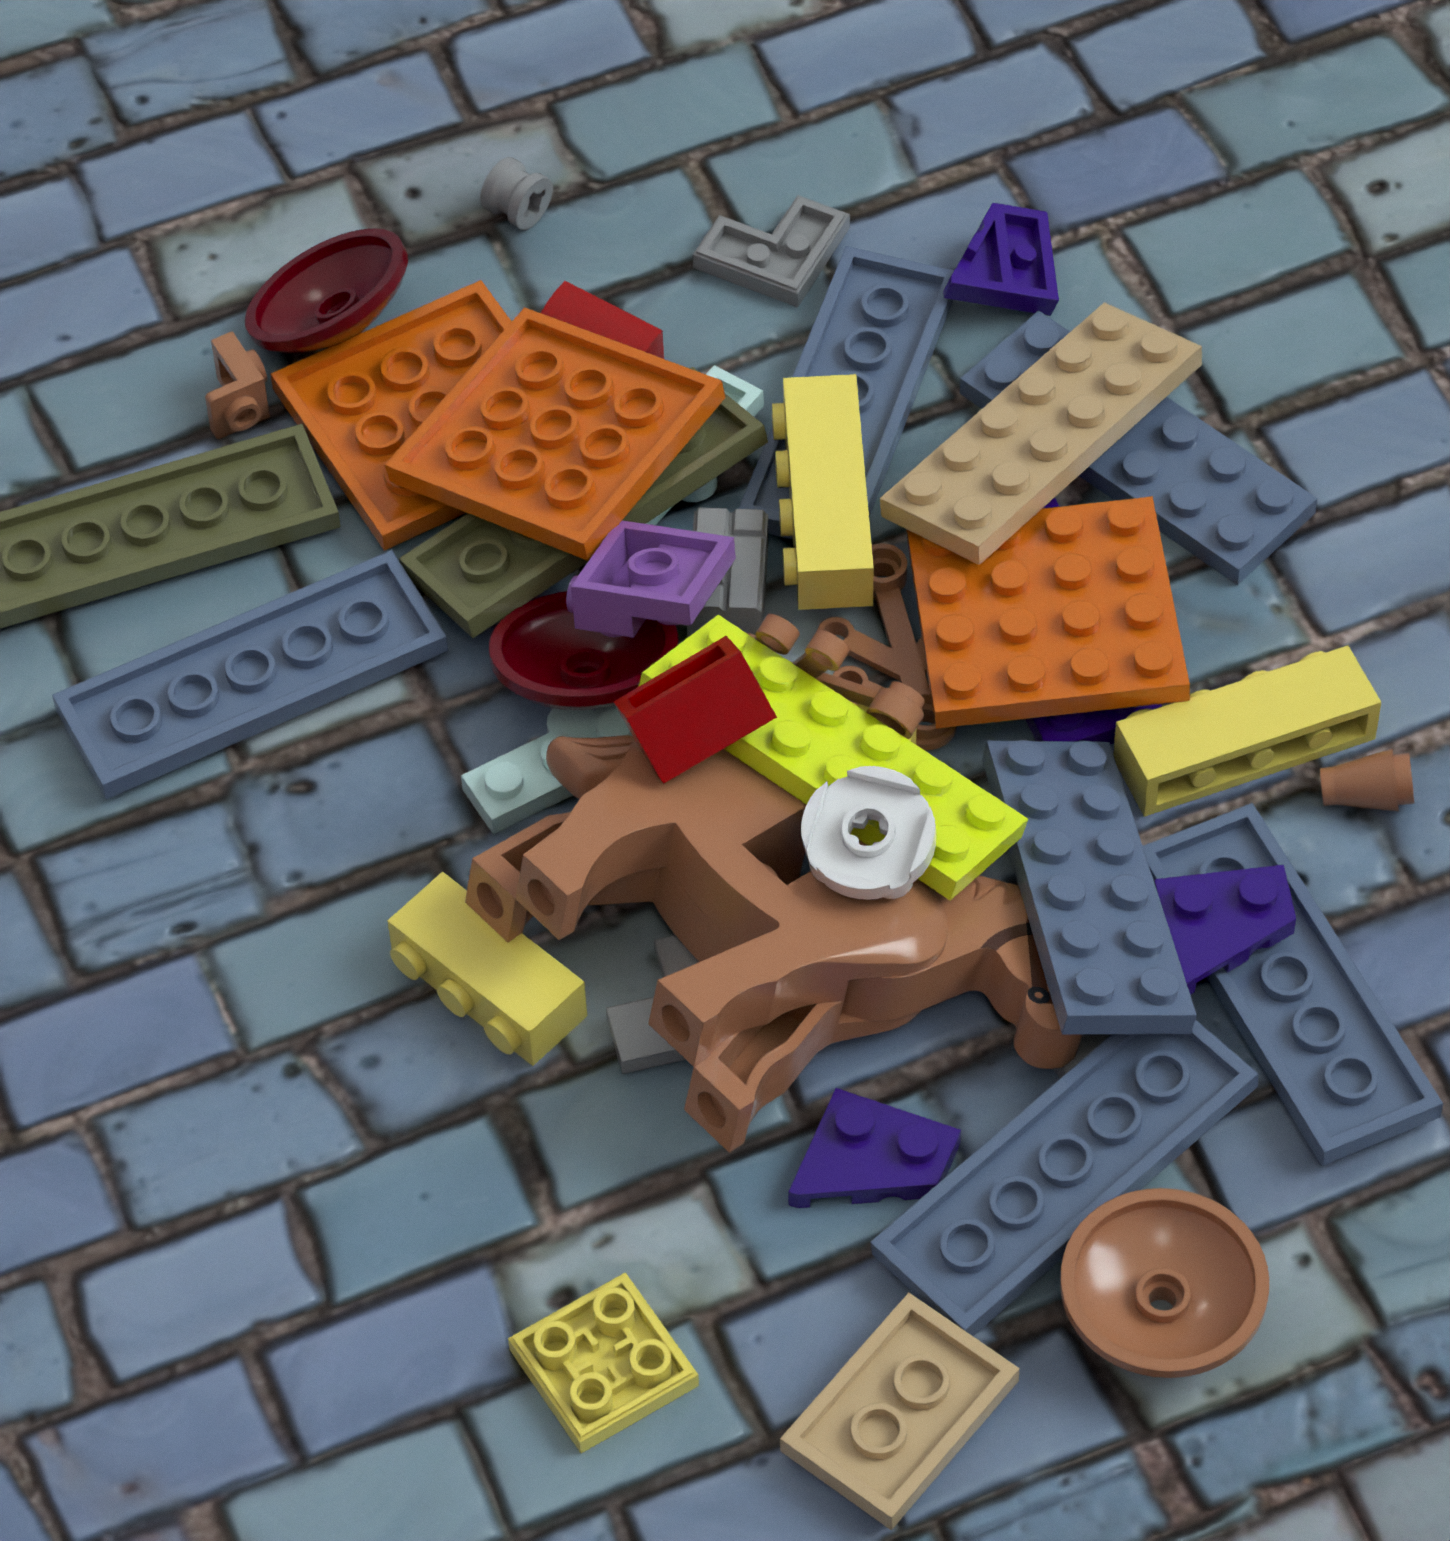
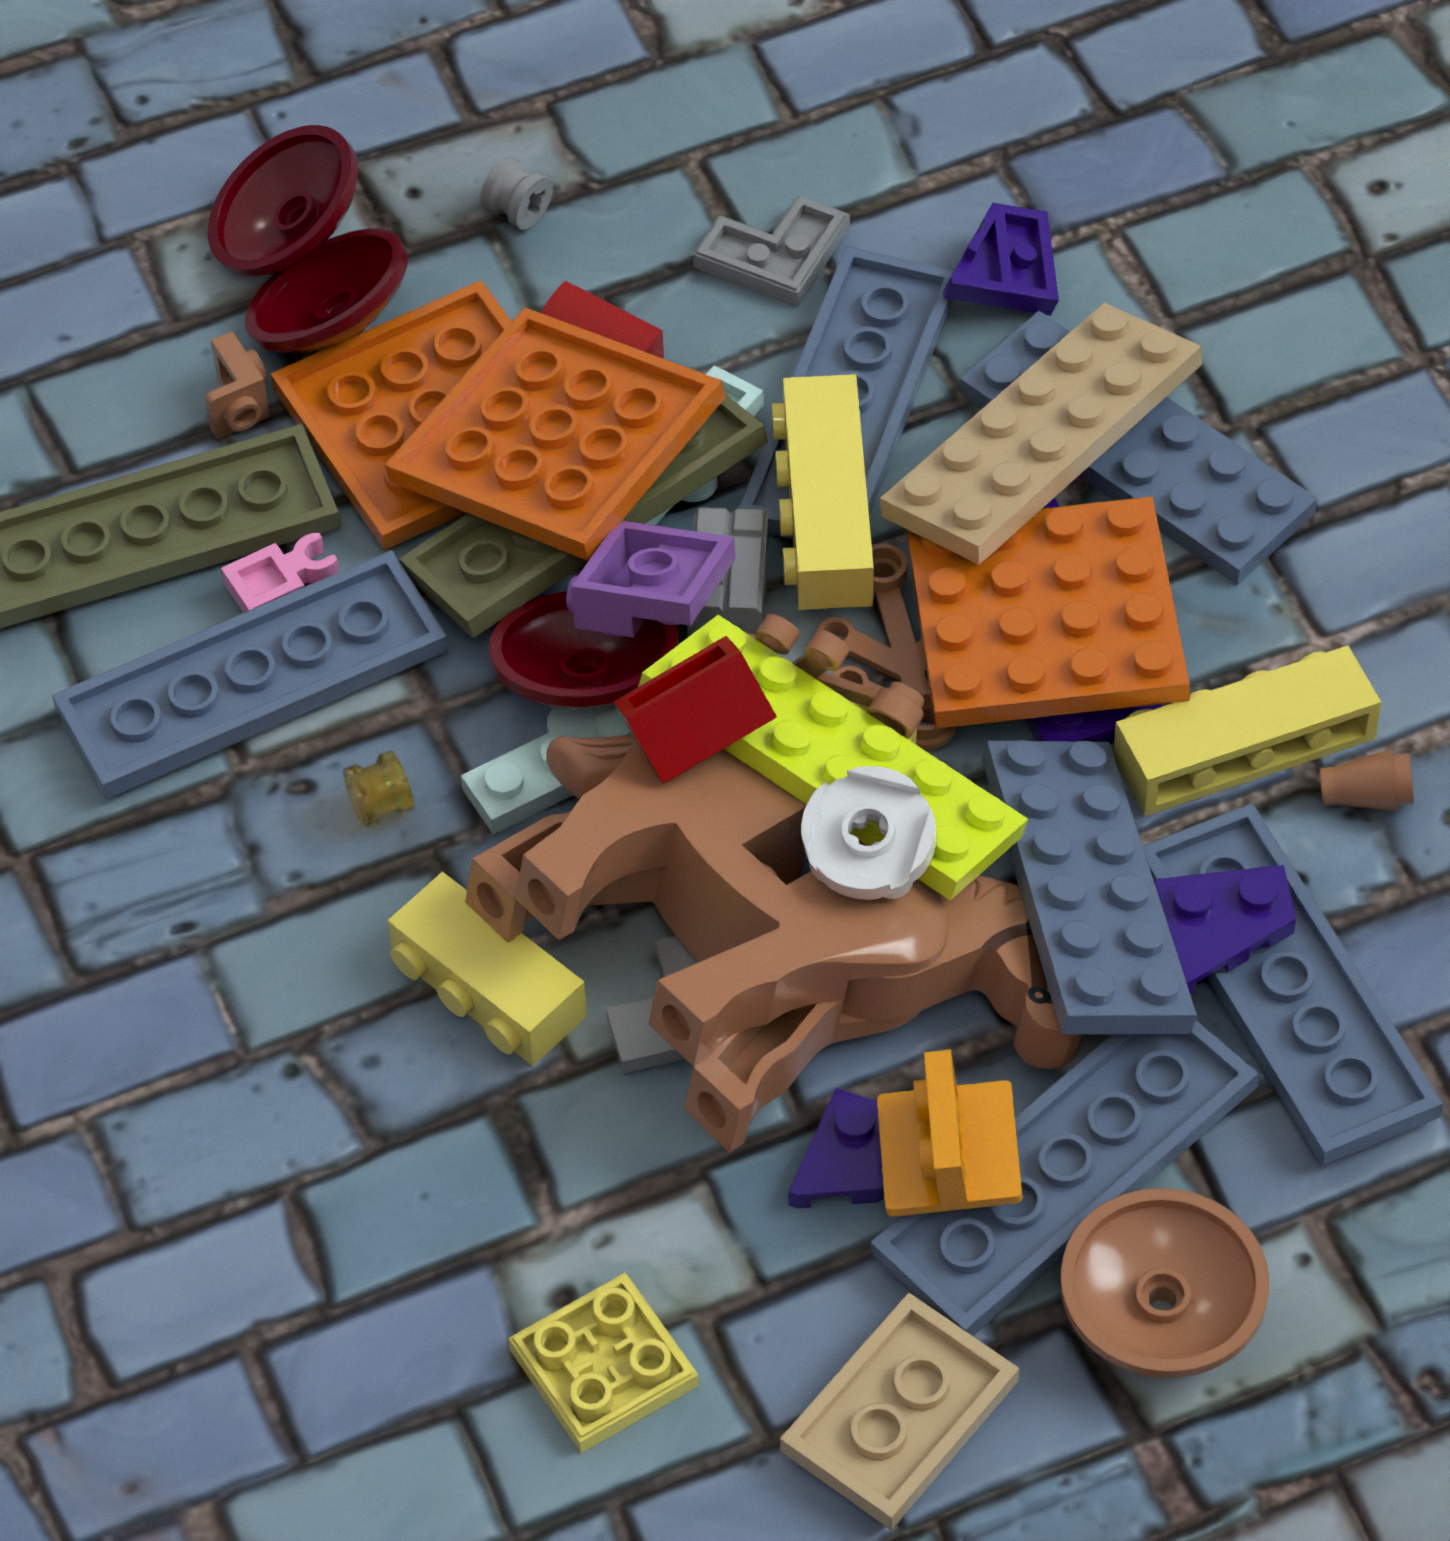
(272, 574): none -> bright pink plate
(283, 201): none -> dark red dish
(378, 788): none -> clear yellow wheel
(948, 1143): none -> light orange bracket

